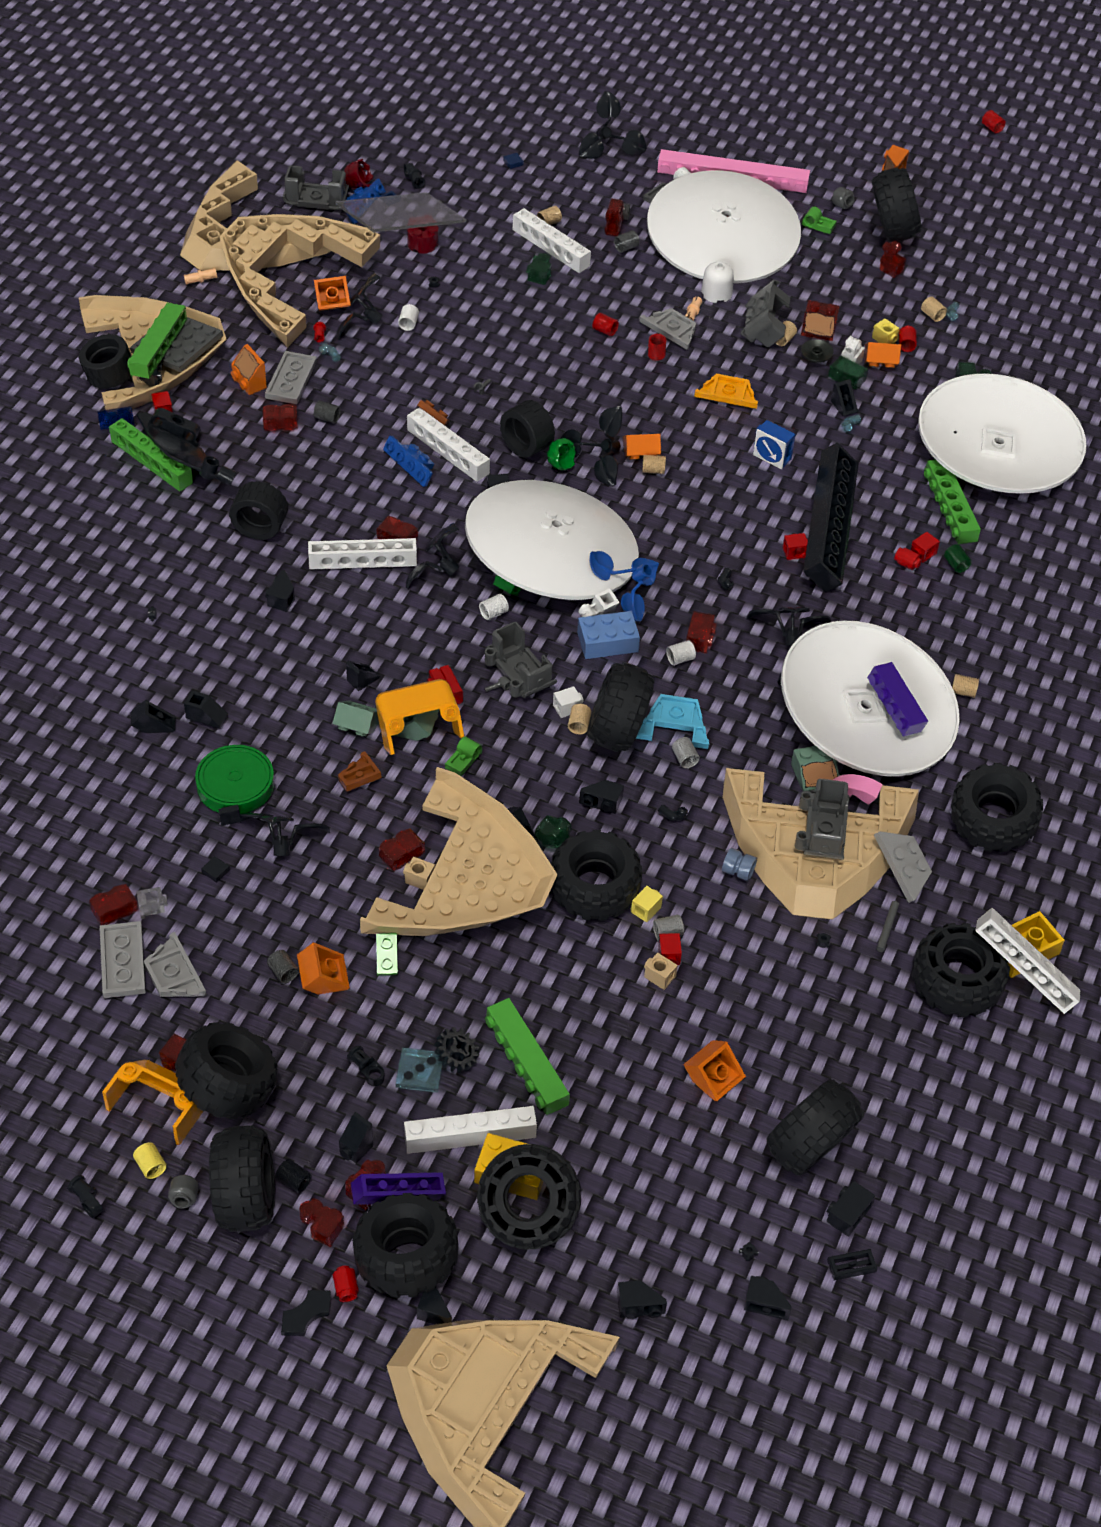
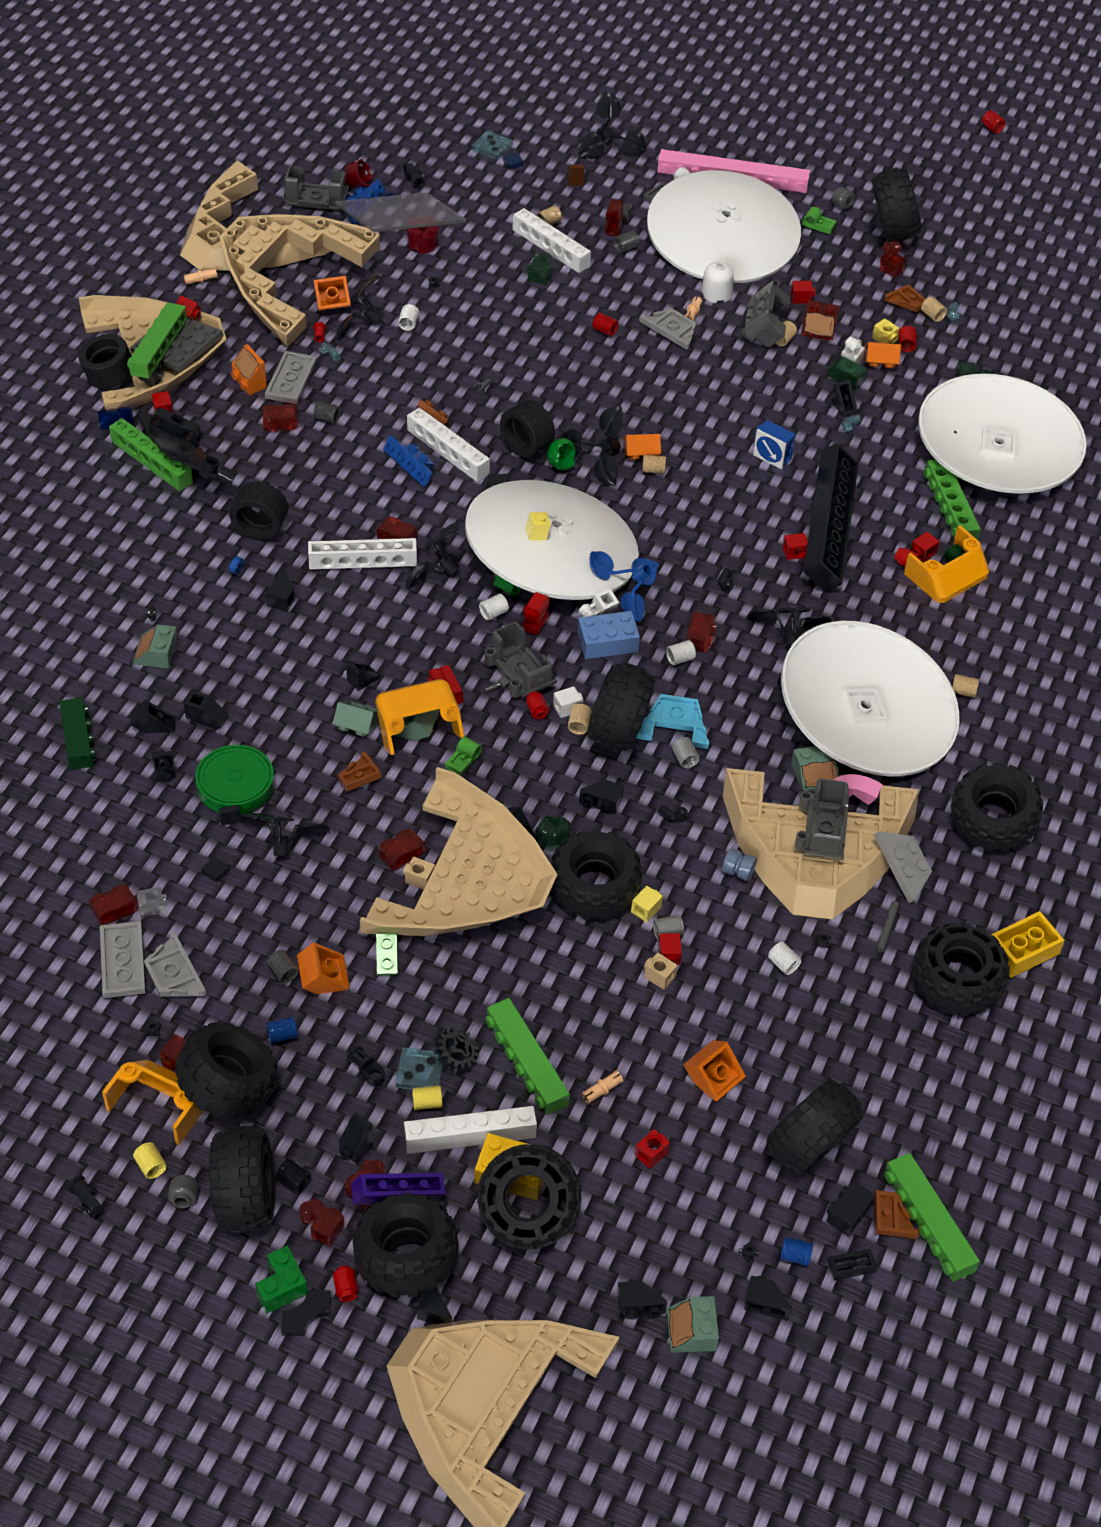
(76, 733): none -> dark green brick
(152, 1028): none -> black piece
(157, 647): none -> sand green slope
(163, 765): none -> black slope
(192, 308): none -> red brick
(236, 565): none -> blue tile
(282, 1030): none -> blue piece
(284, 1284): none -> green brick
(427, 1097): none -> light yellow piece
(492, 145): none -> clear light blue tile
(536, 613): none -> red brick
(537, 705): none -> red brick
(538, 526): none -> light yellow brick
(575, 175): none -> reddish brown slope
(602, 1087): none -> light nougat pin
(649, 1156): none -> red brick
(657, 347): red piece -> none
(693, 1325): none -> sand green slope
(728, 390): light orange wing -> none
(784, 958): none -> white piece
(796, 1251): none -> blue piece
(802, 292): none -> red brick
(817, 351): pearl dark grey dish -> none
(891, 1216): none -> dark orange wing
(895, 158): orange slope -> none
(897, 699): dark purple brick -> none
(906, 297): none -> dark orange wing
(931, 1217): none -> bright green brick
(953, 578): none -> light orange windscreen
(1028, 960): white brick -> none

